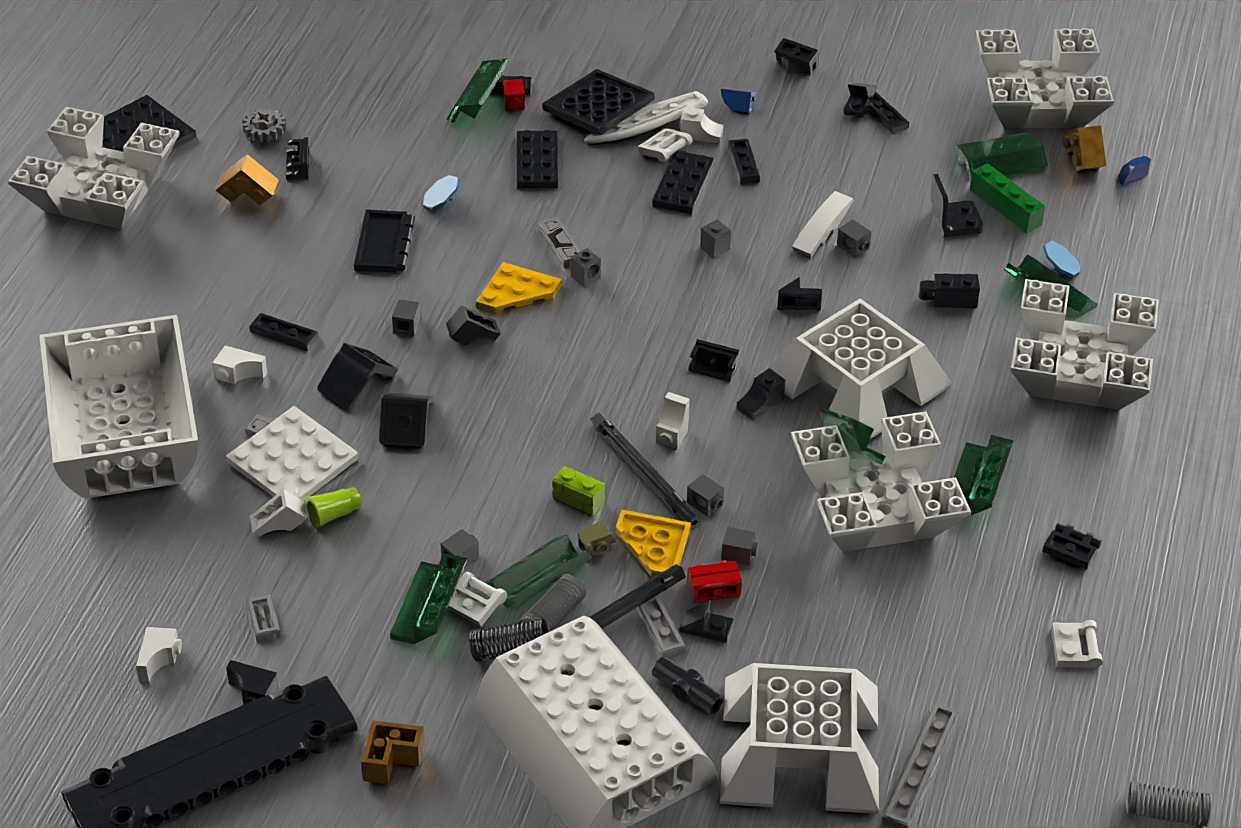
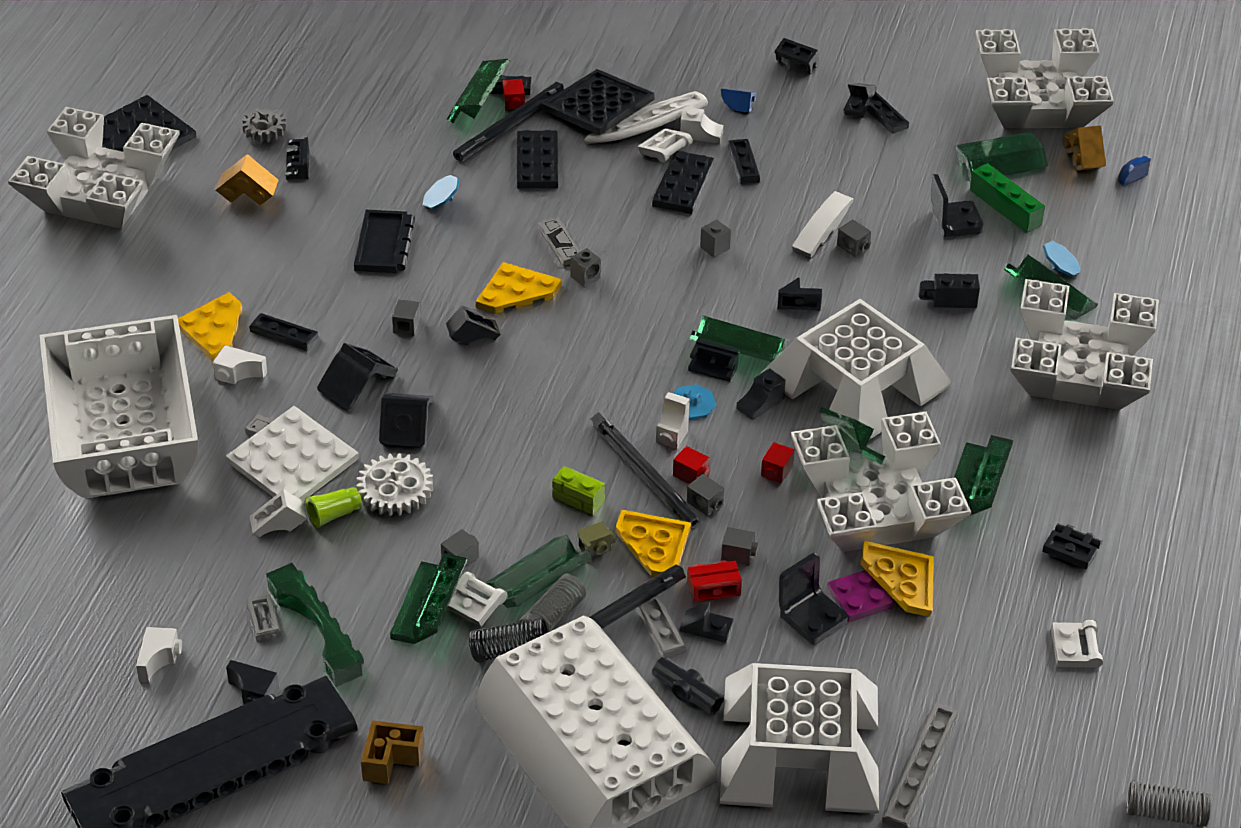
(212, 324): none -> yellow plate
(291, 591): none -> clear green arch
(395, 484): none -> white gear
(506, 123): none -> black piece
(690, 465): none -> red brick
(701, 400): none -> dark azure piece
(746, 340): none -> clear green slope
(777, 462): none -> red brick
(805, 604): none -> black piece
(859, 595): none -> magenta plate
(902, 574): none -> yellow plate

